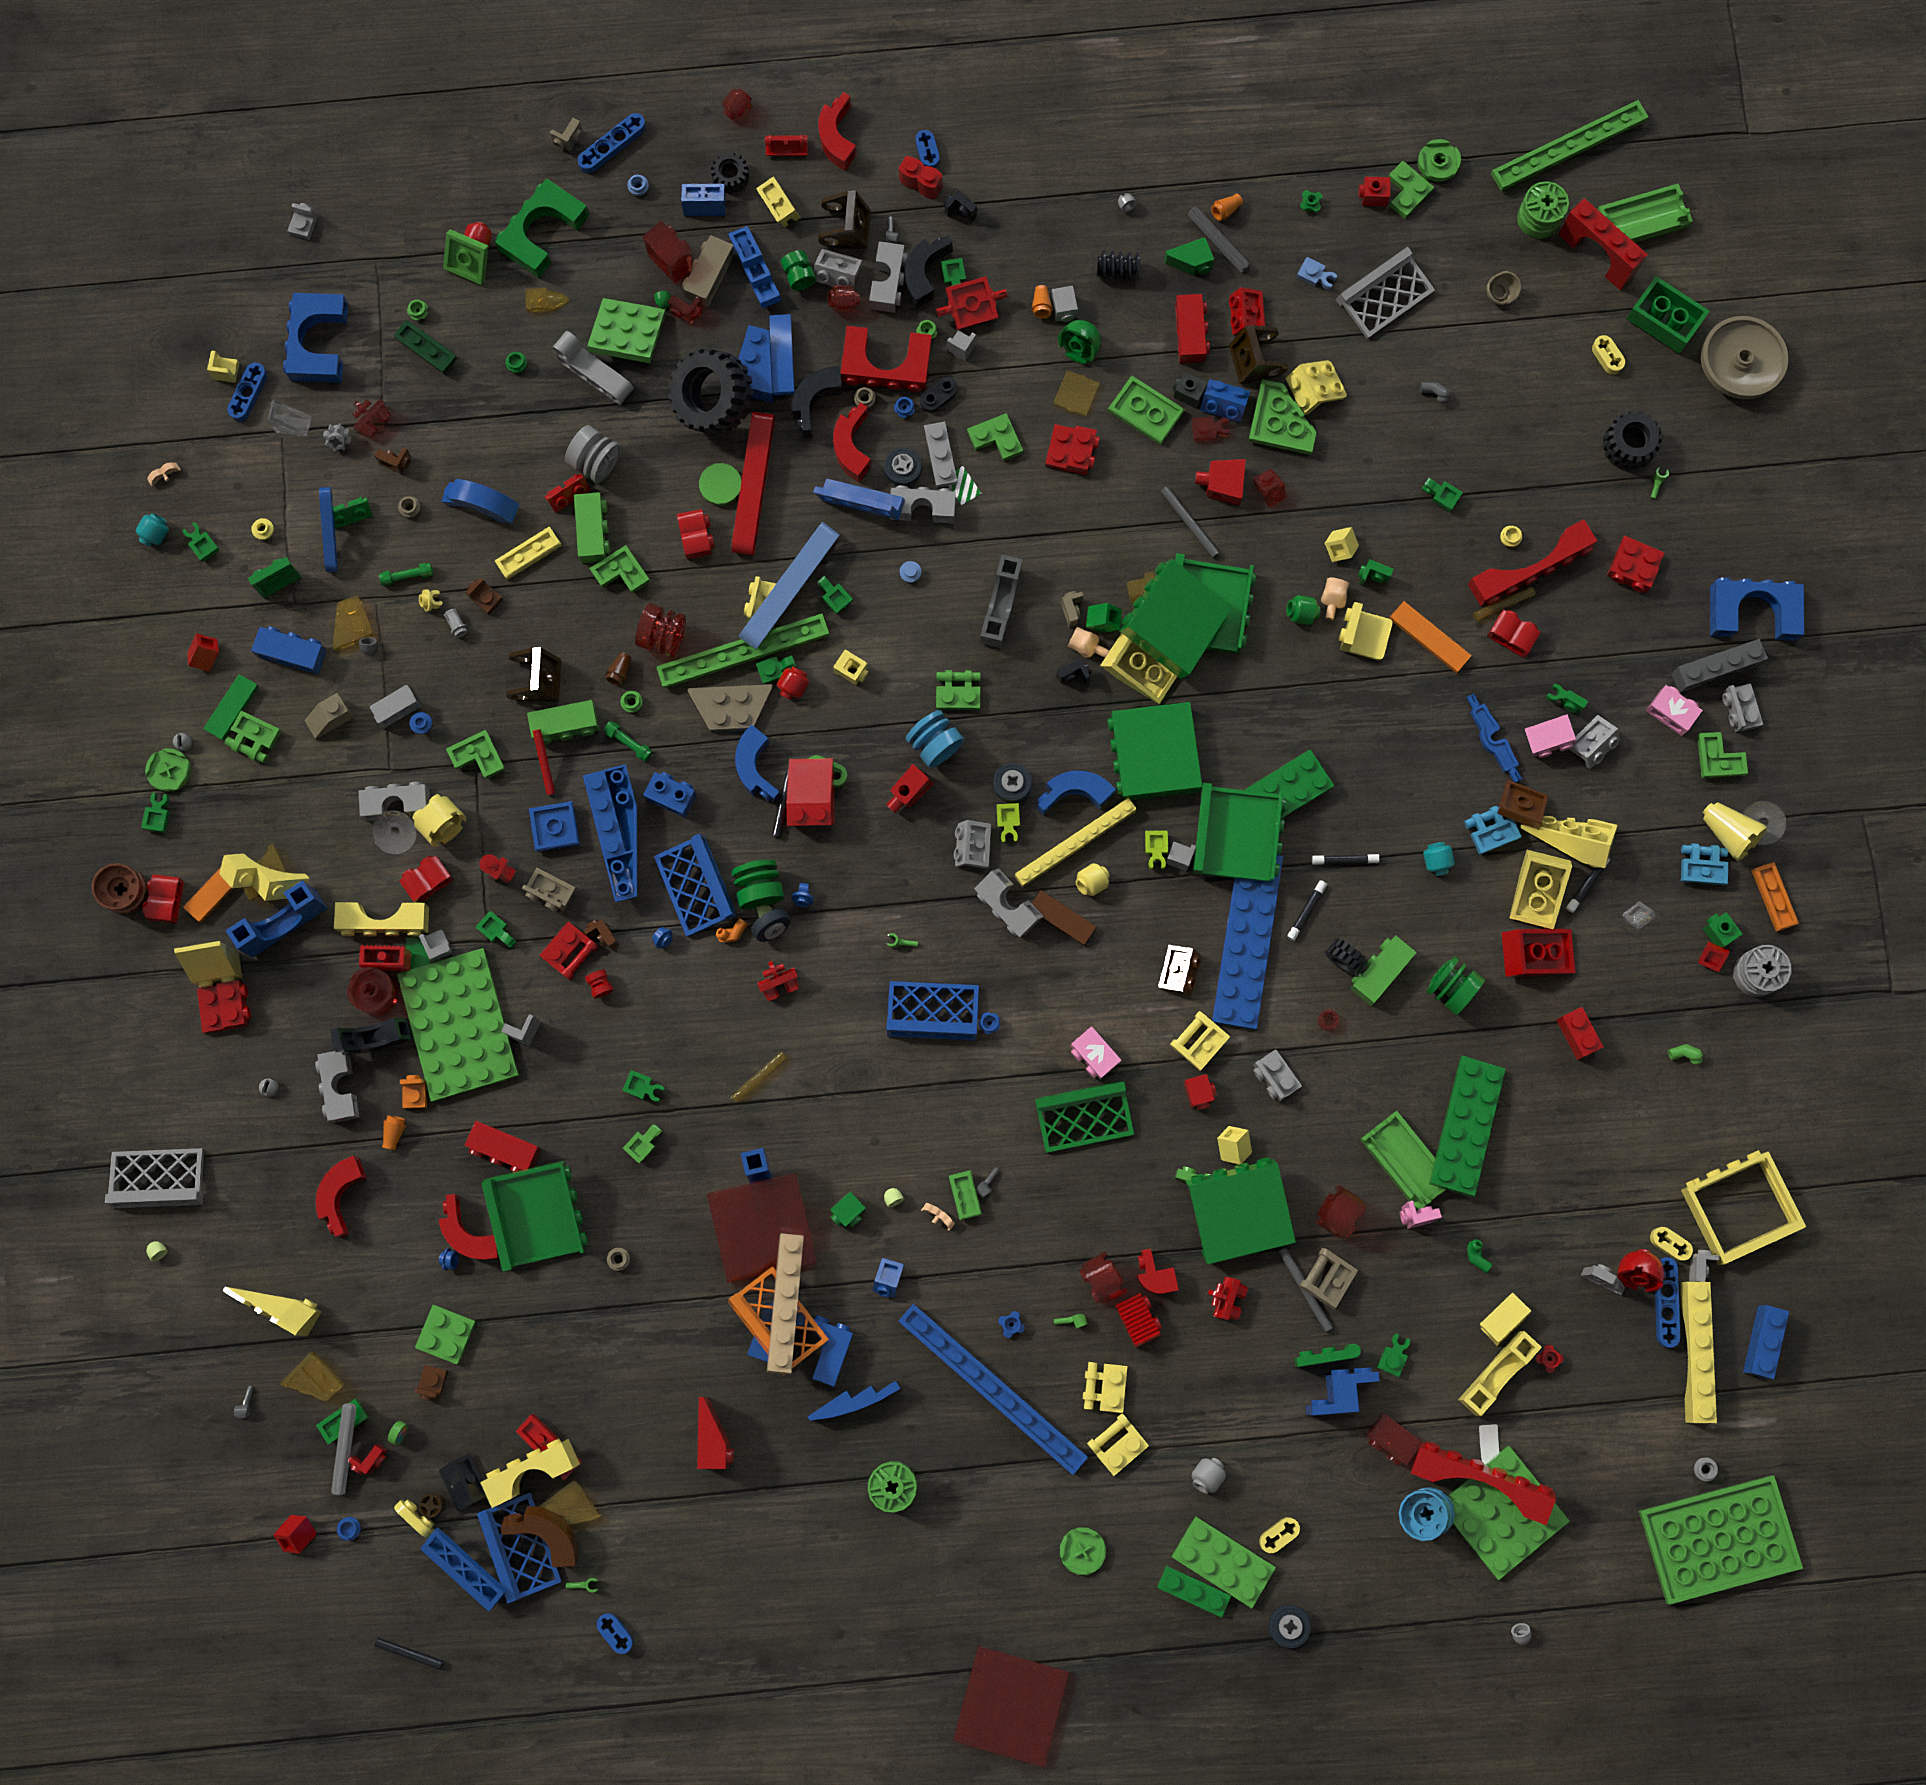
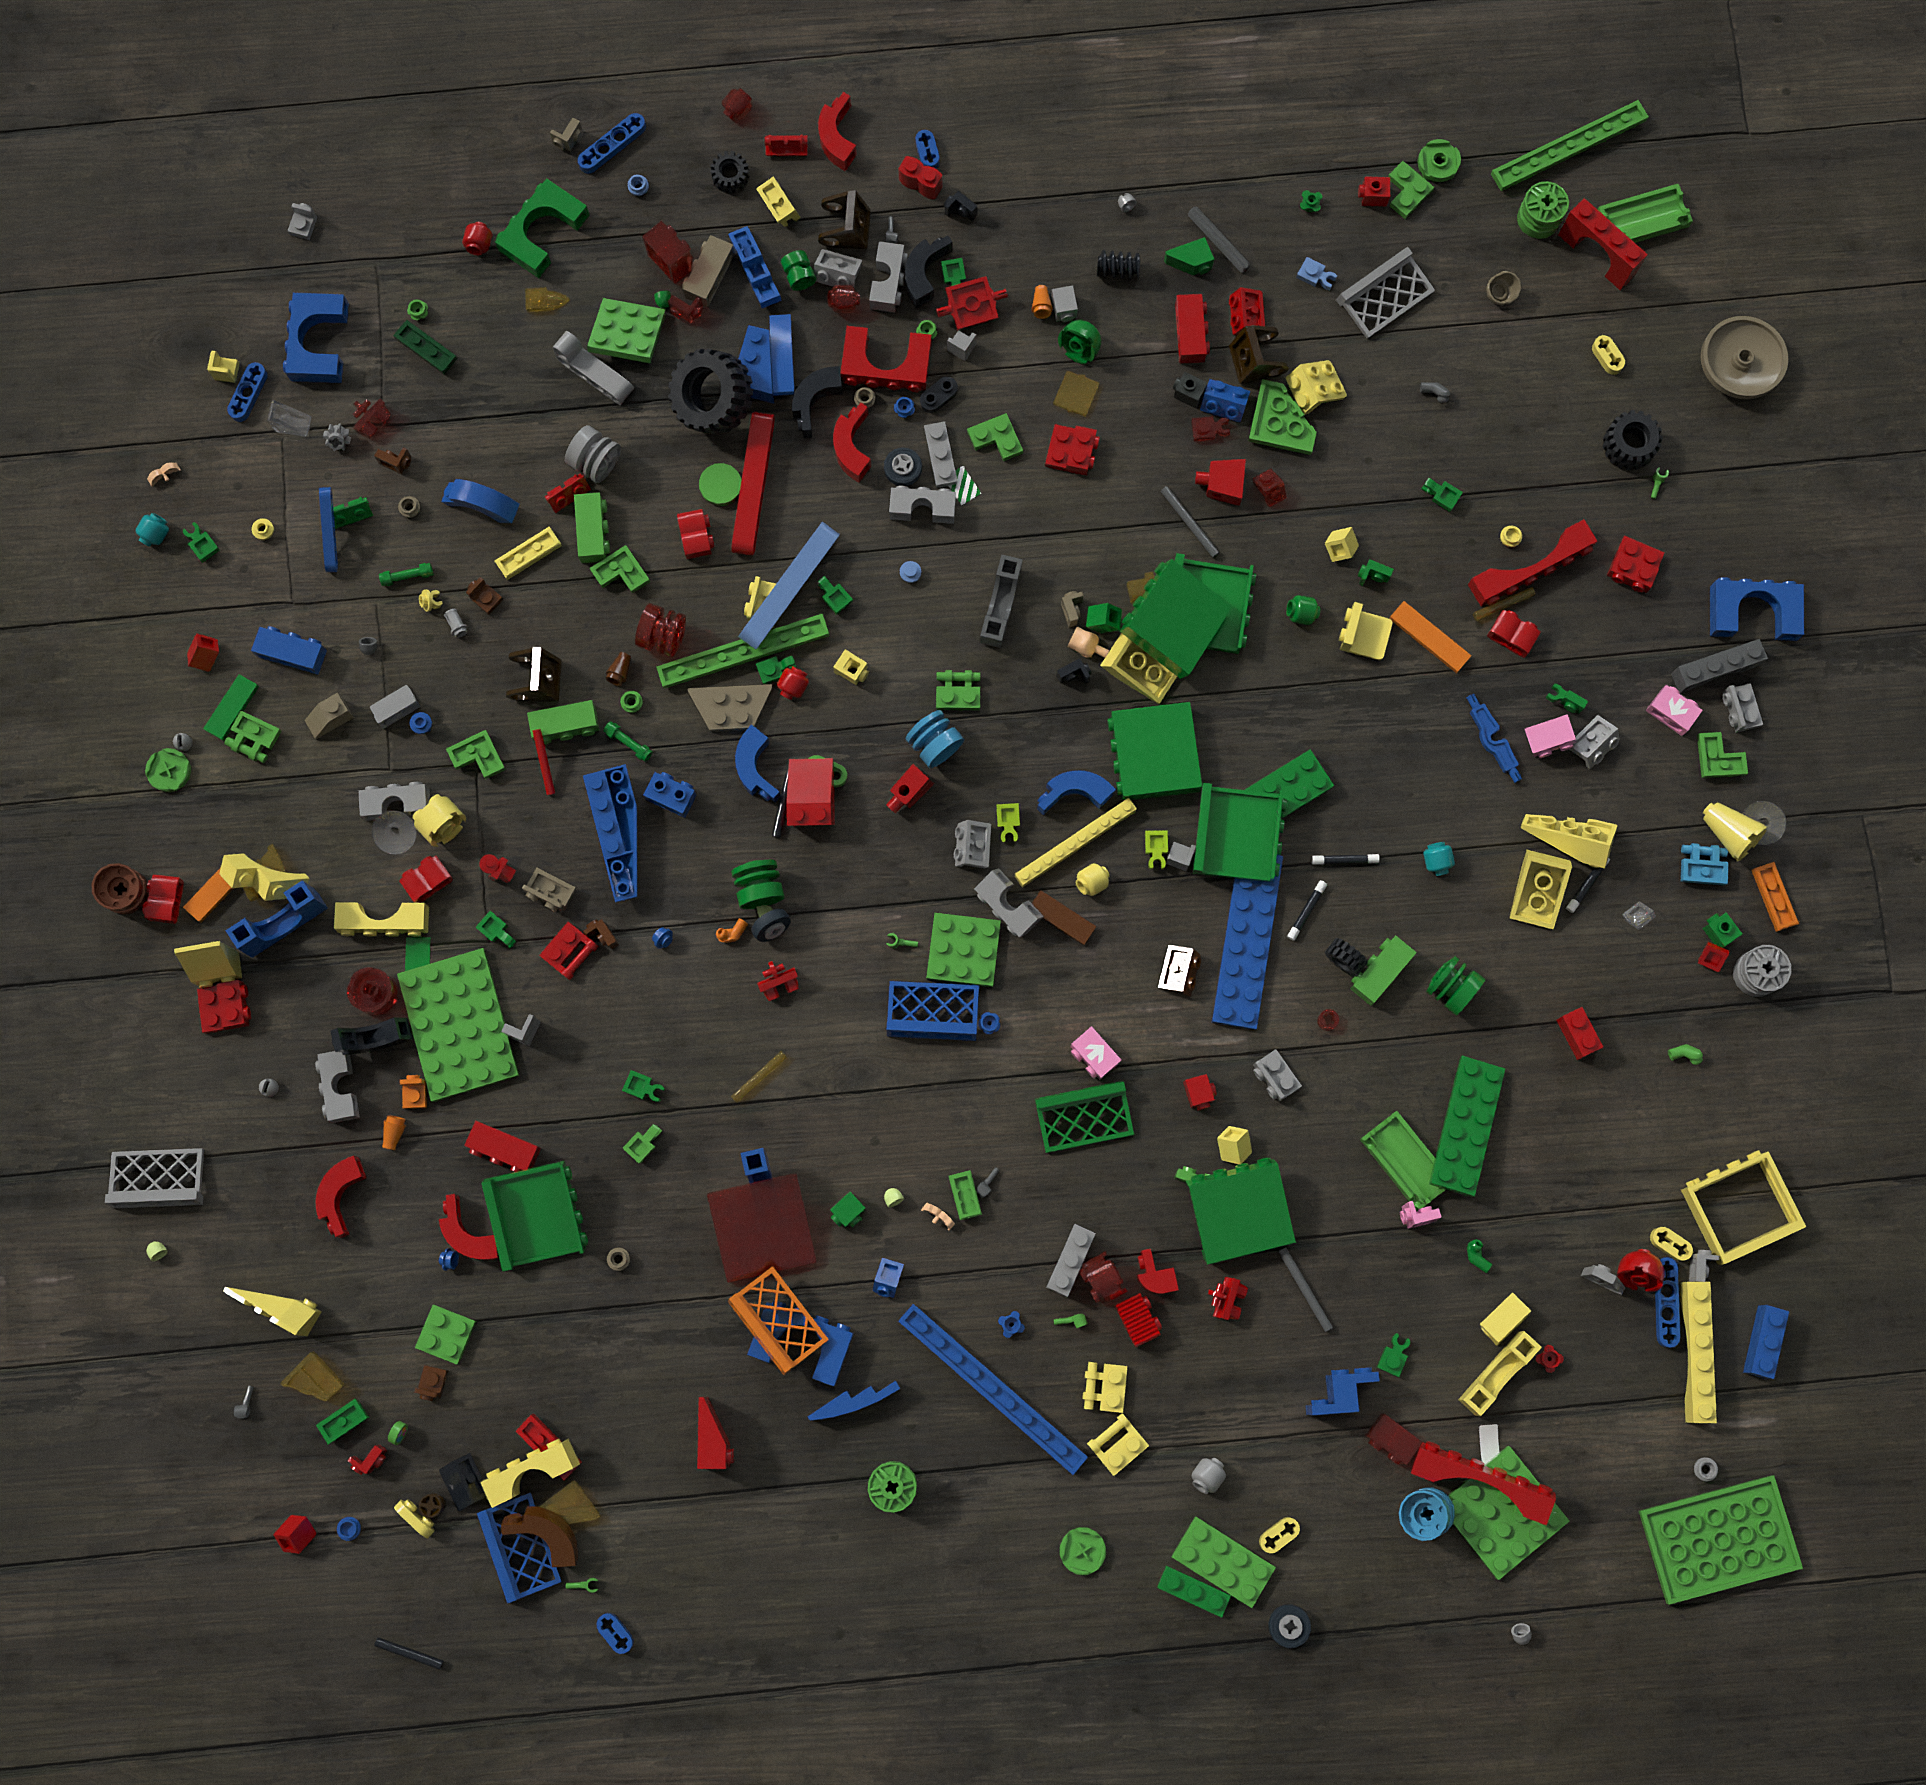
(156, 818): green plate -> none
(274, 577): green plate -> none
(343, 1449): light grey axle -> none
(350, 623): clear yellow wing -> none
(385, 957): red brick -> none
(436, 945): light grey panel -> none
(463, 1569): blue fence -> none
(465, 257): bright green plate -> none
(516, 362): green plate -> none
(554, 826): blue plate -> none
(599, 984): red wheel -> none
(703, 200): blue hinge -> none
(714, 883): blue fence -> none
(785, 1304): tan plate -> none
(802, 897): blue plate -> none
(861, 498): fence -> none
(963, 949): none -> bright green plate
(1011, 1706): clear red plate -> none
(1012, 790): black wheel -> none
(1070, 1260): none -> light grey arch
(1146, 410): bright green tile -> none
(1205, 1046): light yellow plate -> none
(1225, 207): orange cone -> none
(1328, 1354): green plate -> none
(1334, 596): light nougat piece -> none
(1335, 1282): dark tan plate -> none
(1340, 1212): clear red brick -> none
(1495, 835): dark azure plate -> none
(1522, 804): reddish brown plate -> none
(1538, 952): red slope -> none
(1667, 314): green brick -> none

